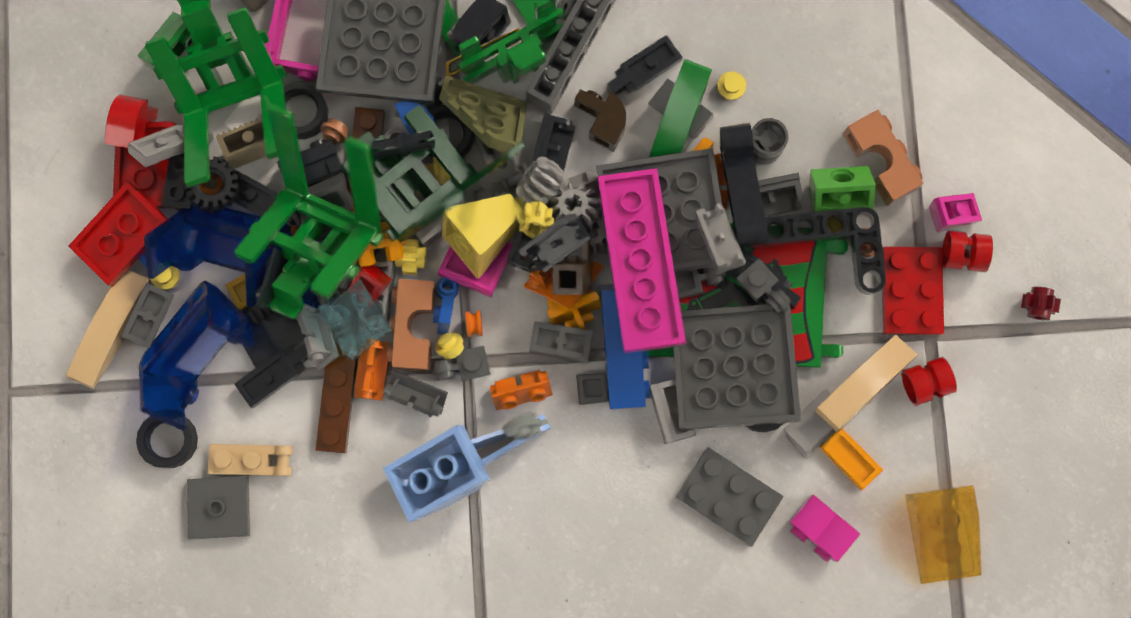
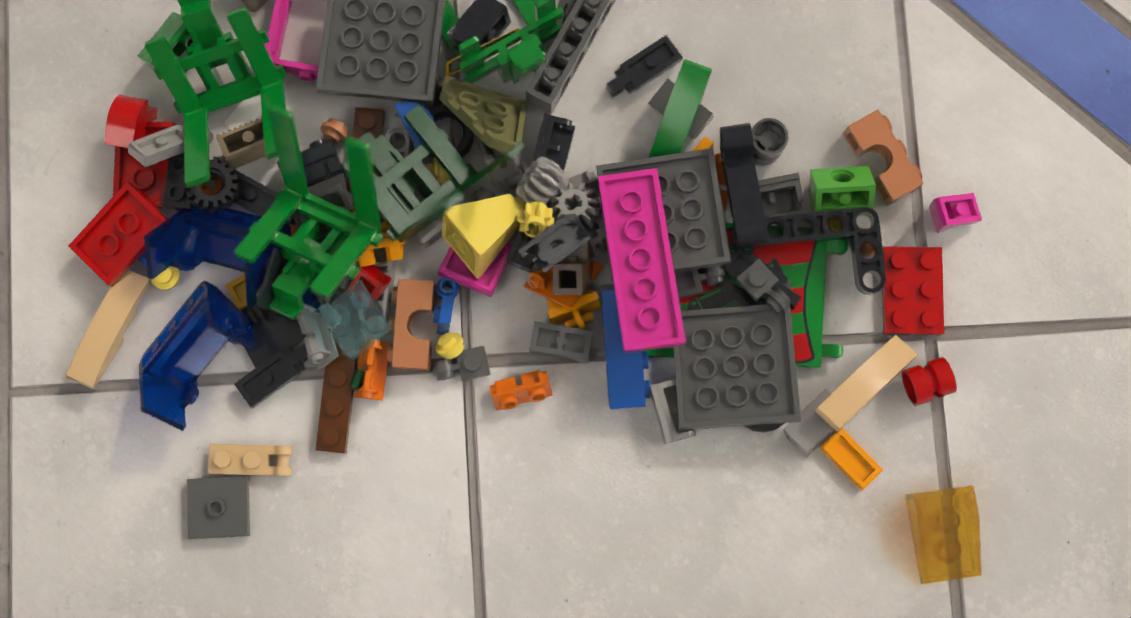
(145, 450): black tyre -> none
(147, 315): dark grey hinge -> none
(302, 88): black tyre -> none
(357, 379): none -> dark green piece
(403, 144): black pin -> none
(407, 389): dark grey hinge -> none
(413, 257): light yellow gear -> none
(450, 466): light blue slope -> none
(474, 323): orange bush -> none
(592, 388): dark grey tile -> none
(609, 116): dark brown brick -> none
(719, 239): light grey hinge -> none
(729, 496): dark grey plate -> none
(731, 85): light yellow plate -> none
(823, 529): dark pink brick -> none
(975, 255): red wheel -> none
(1040, 303): dark red gear -> none

